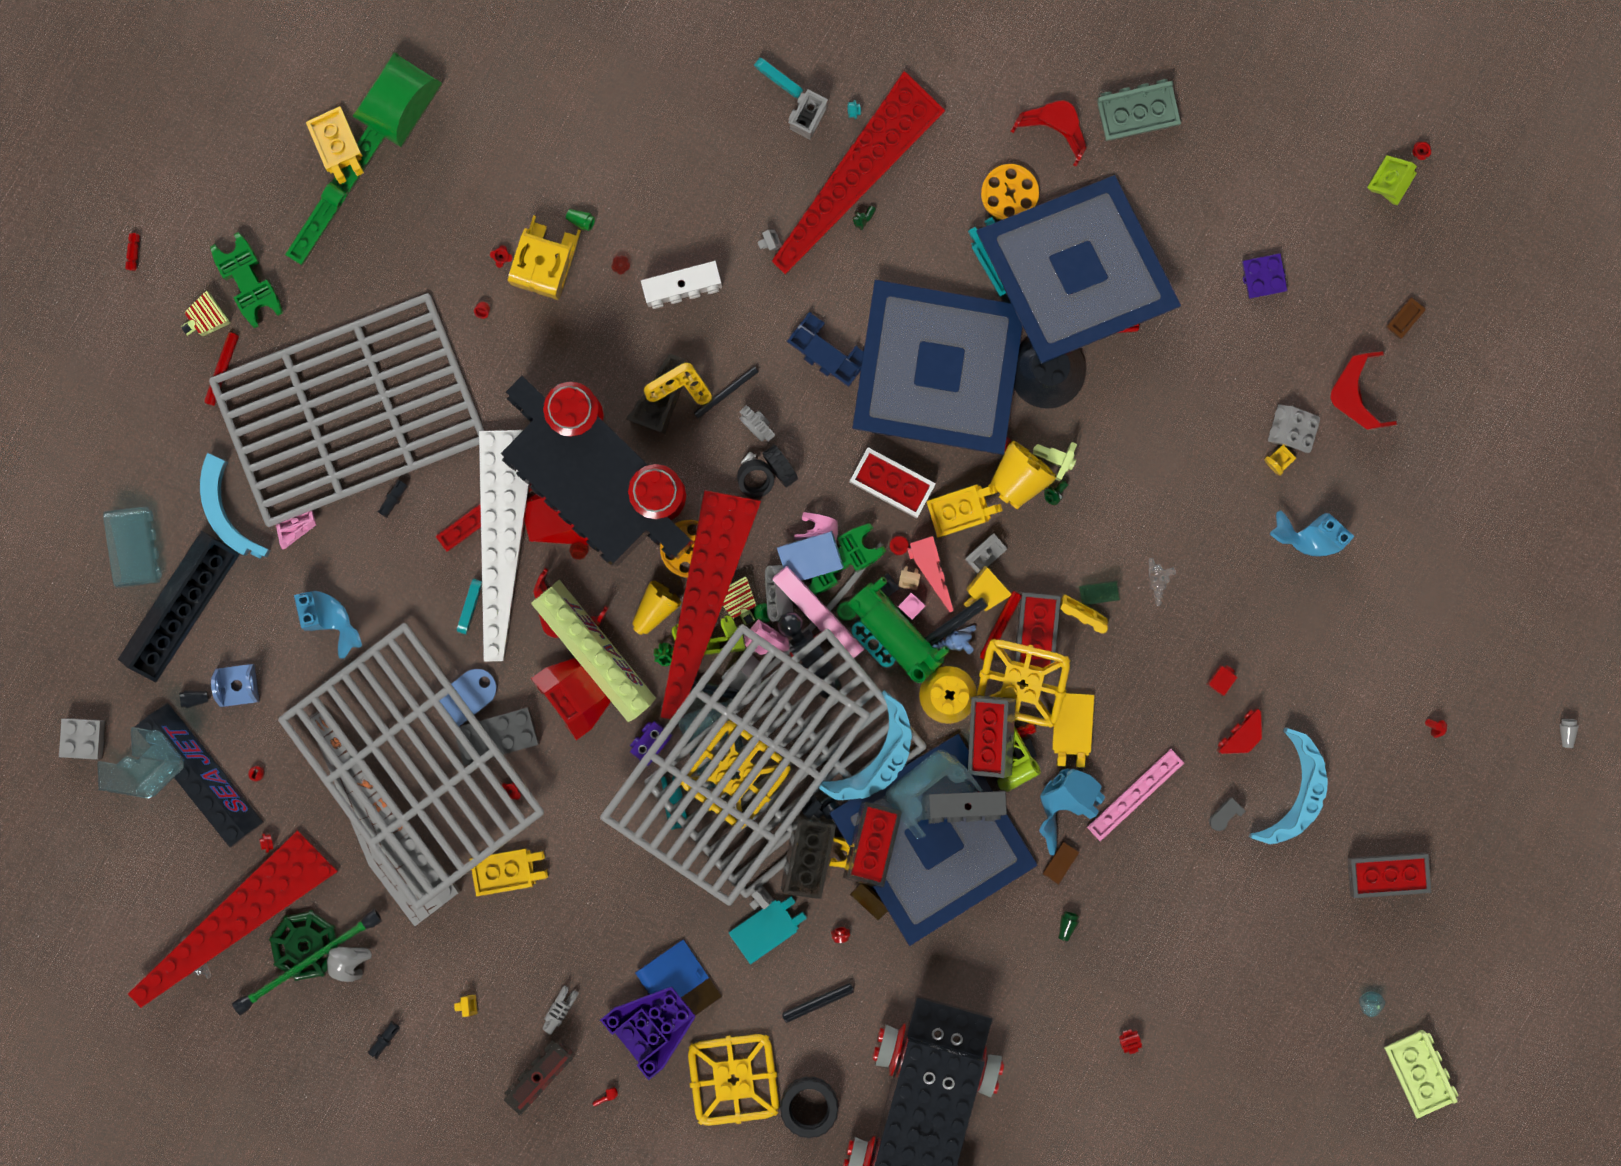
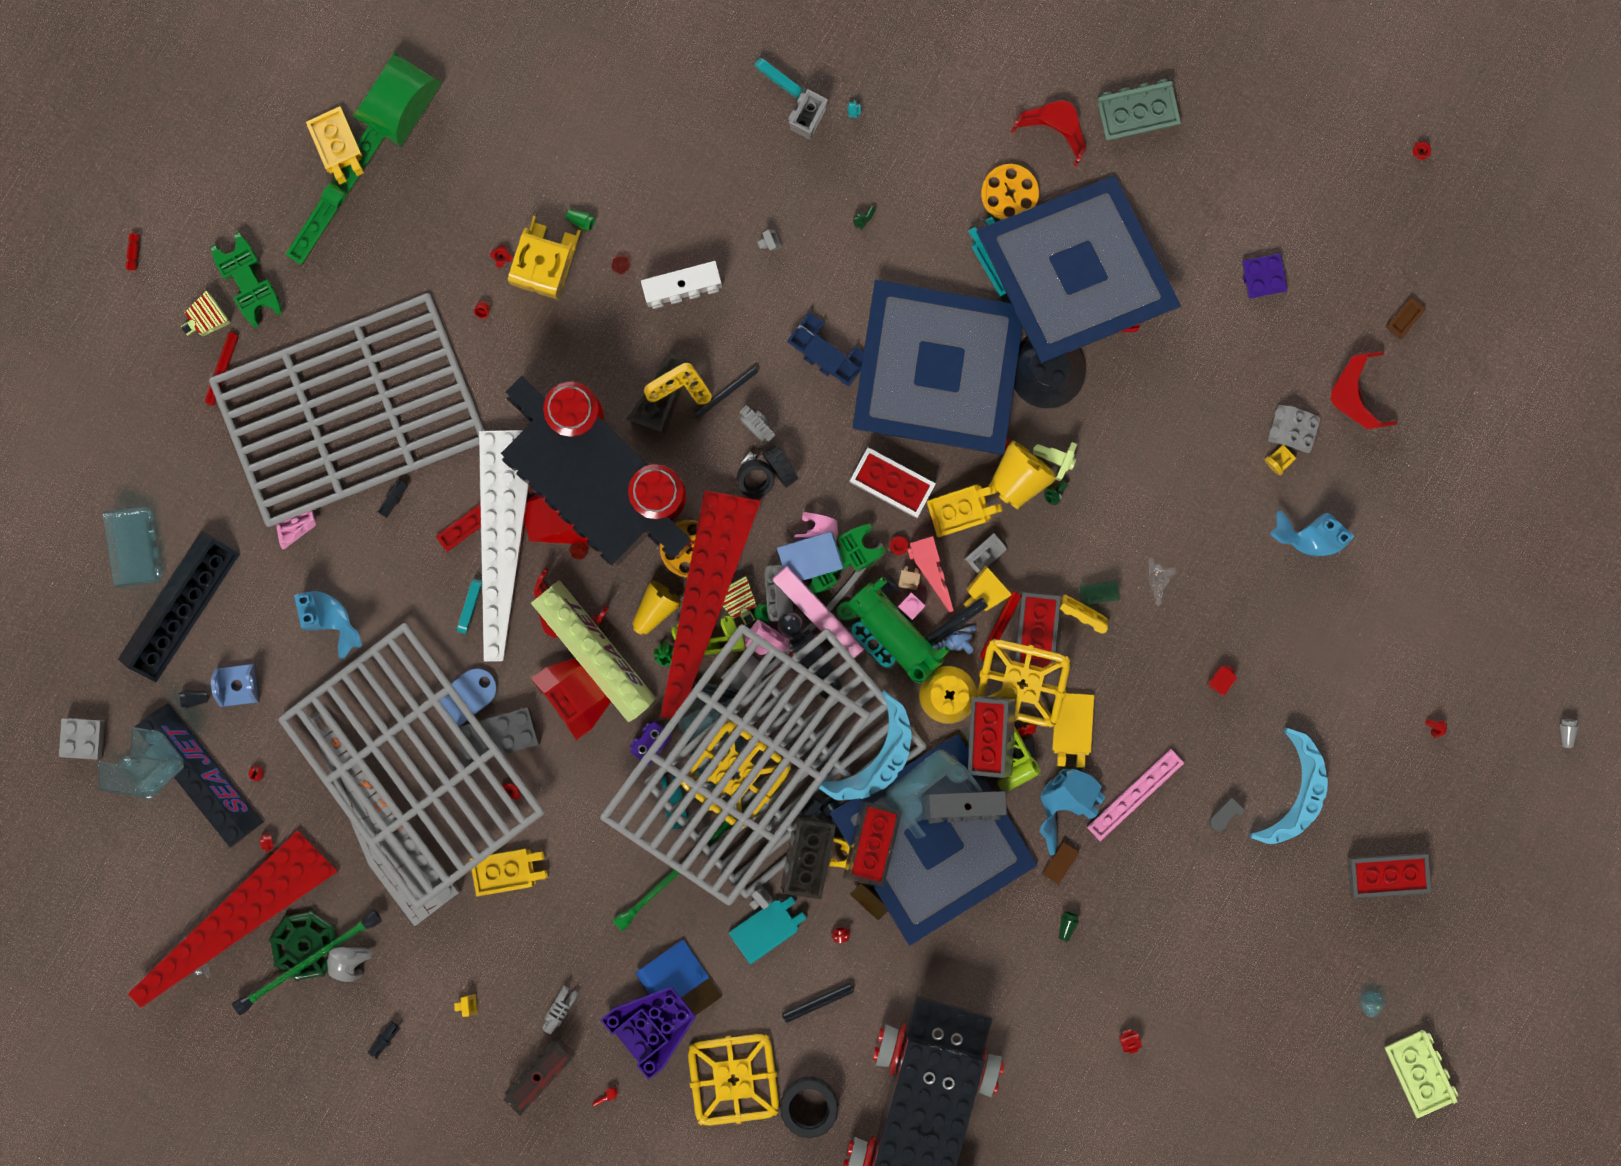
(211, 500): medium azure arch -> none
(624, 919): none -> green hose
(888, 135): red wing -> none
(1243, 736): red slope -> none
(1393, 179): lime bracket -> none

